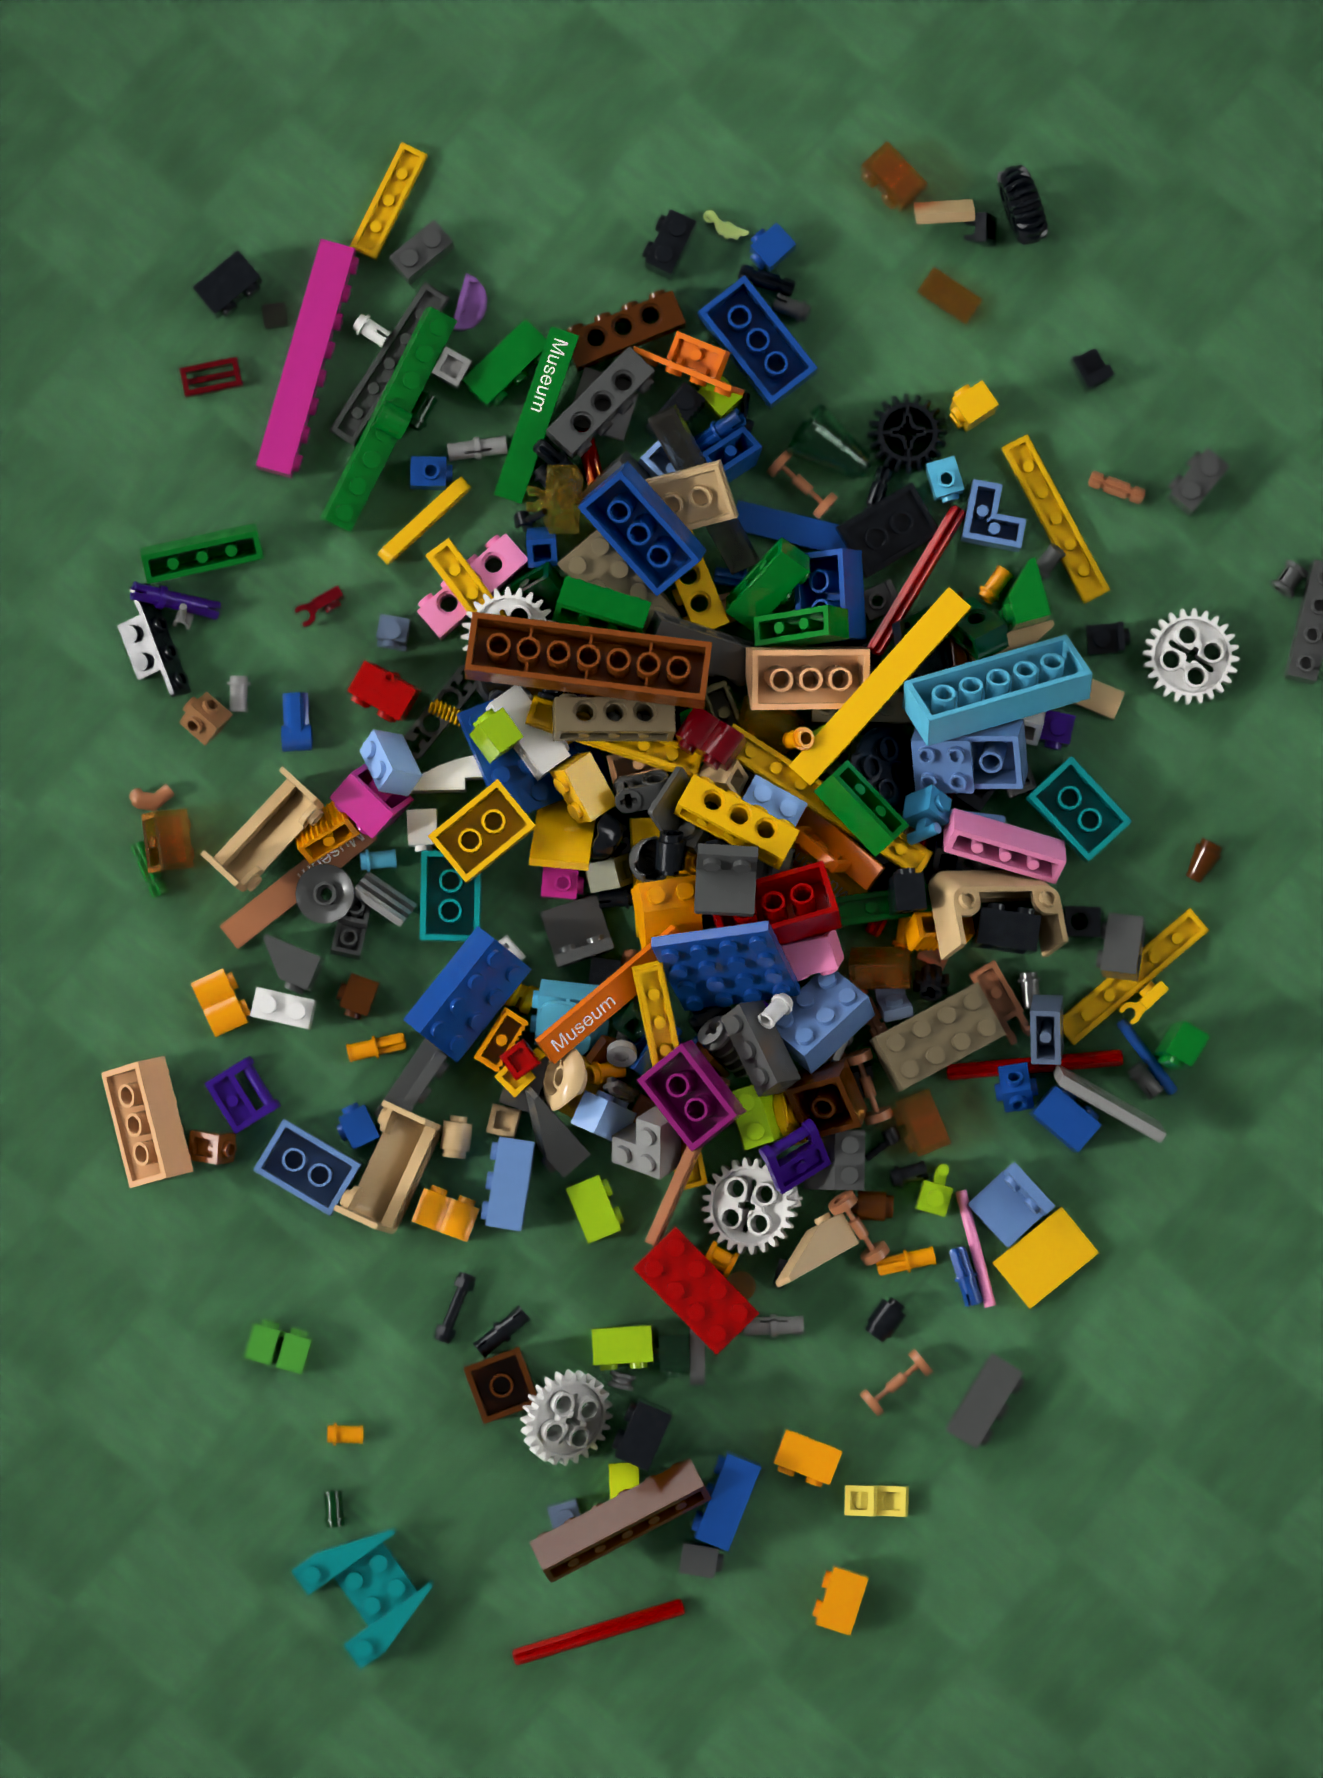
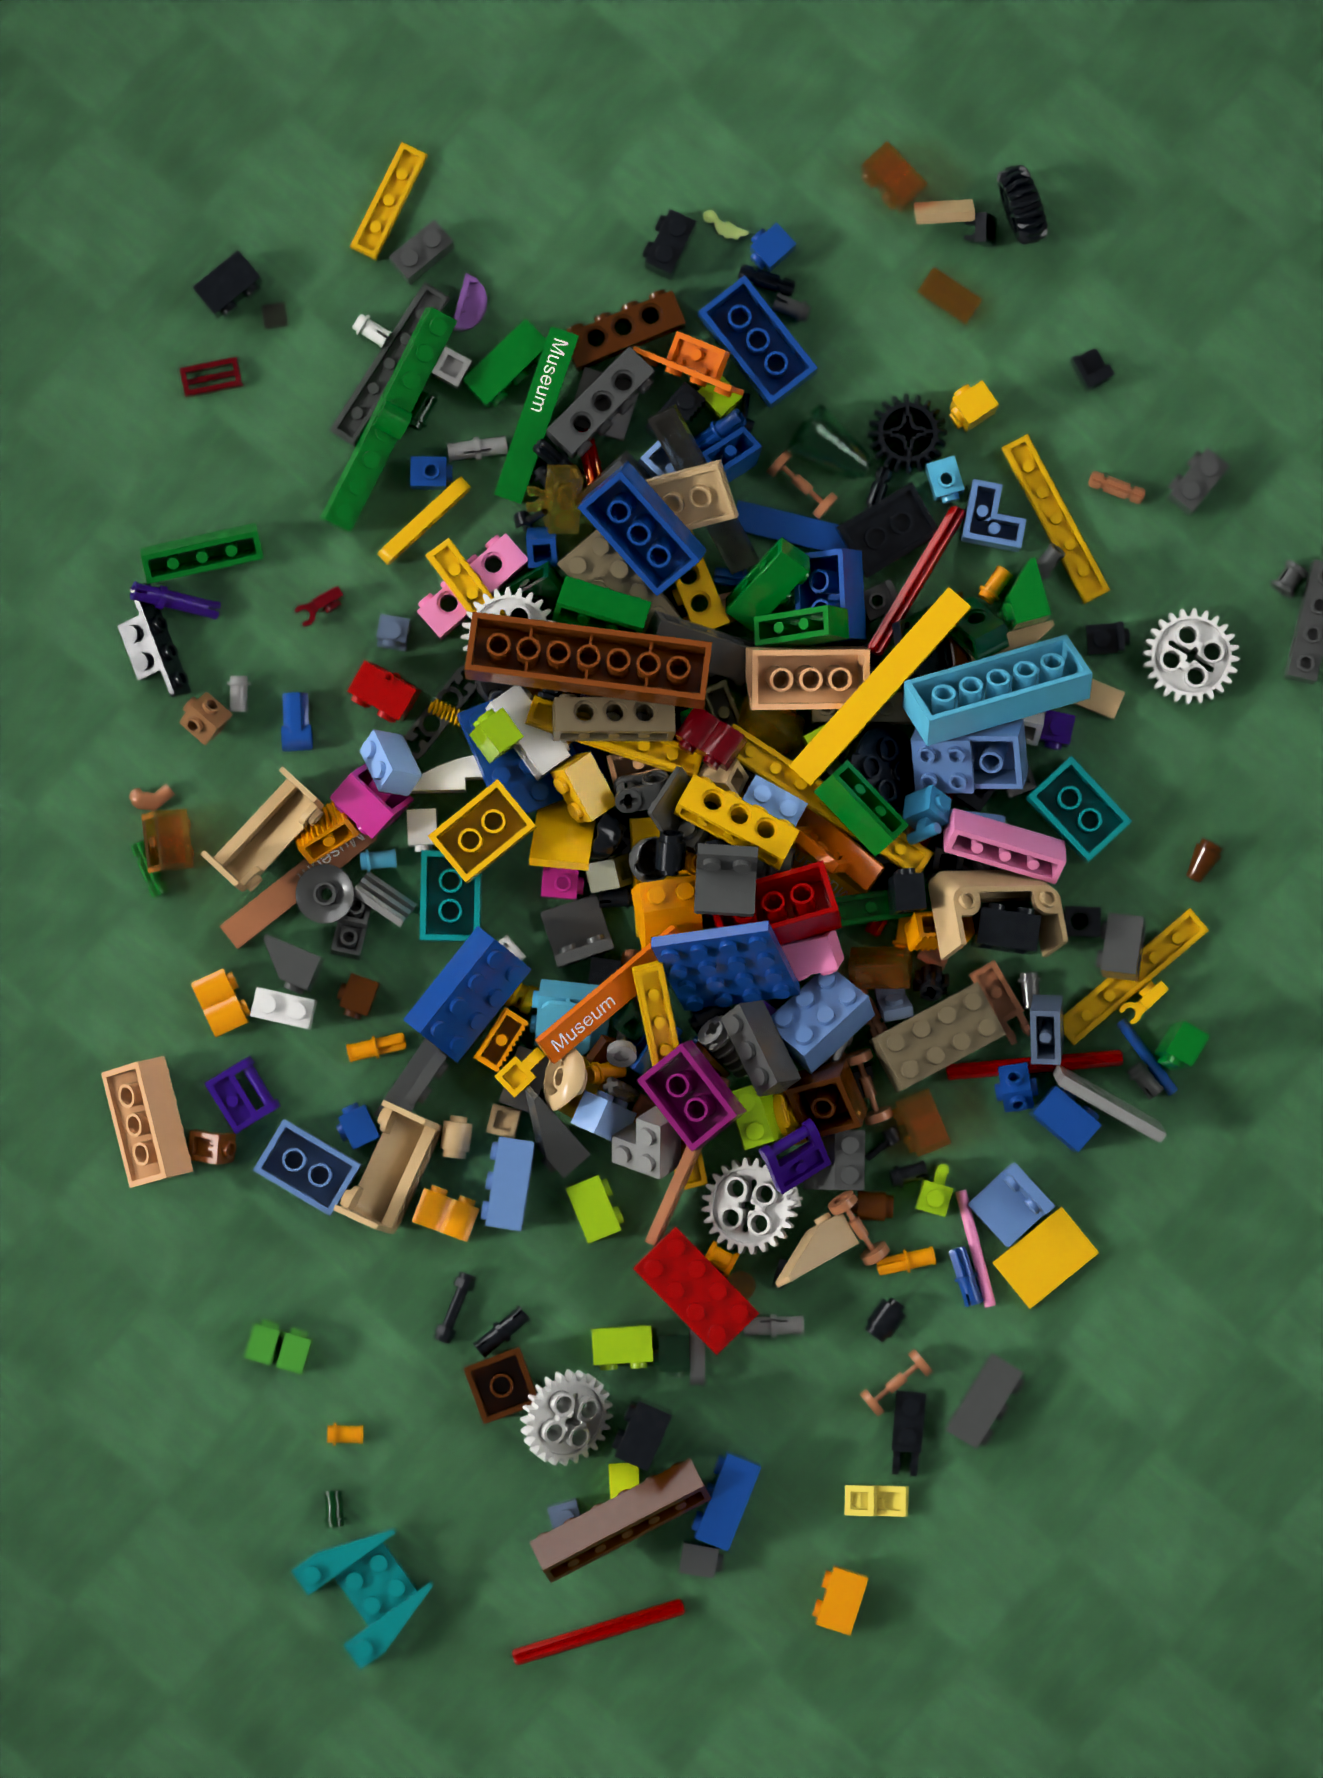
(183, 617): light grey hand -> none
(307, 358): dark pink brick -> none
(520, 1059): red tile -> none
(621, 1380): dark grey bush -> none
(780, 1005): white pin -> none
(800, 738): light orange pin -> none
(807, 1457): light orange brick -> none
(908, 1429): none -> black hinge

